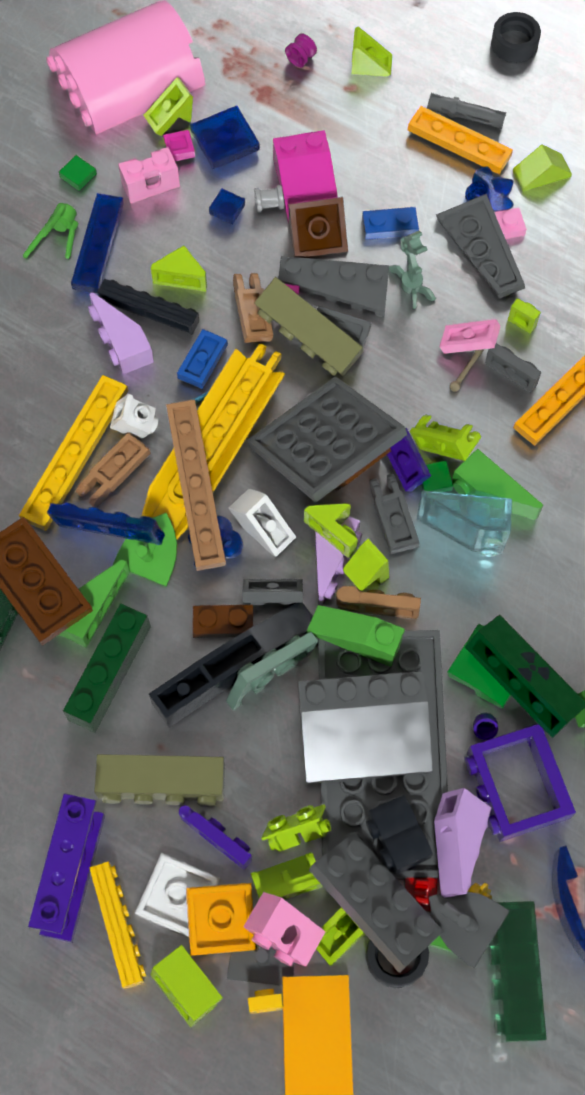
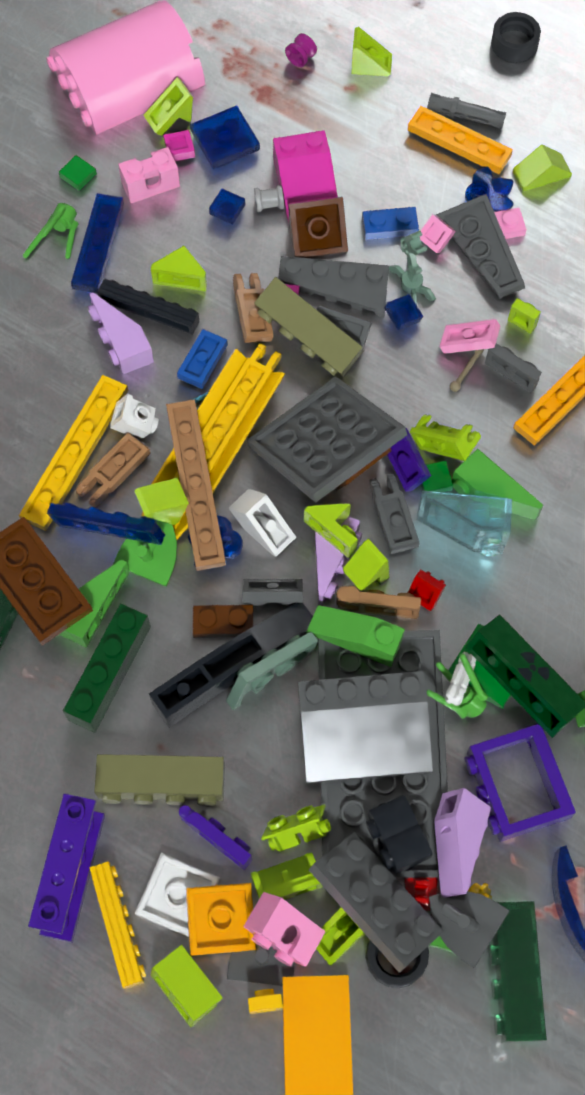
(163, 501): none -> lime slope
(403, 312): none -> clear blue plate
(427, 588): none -> red tile
(436, 233): none -> bright pink plate
(459, 682): none -> white axle
(474, 698): none -> bright green plant
(483, 728): dark purple hinge -> none

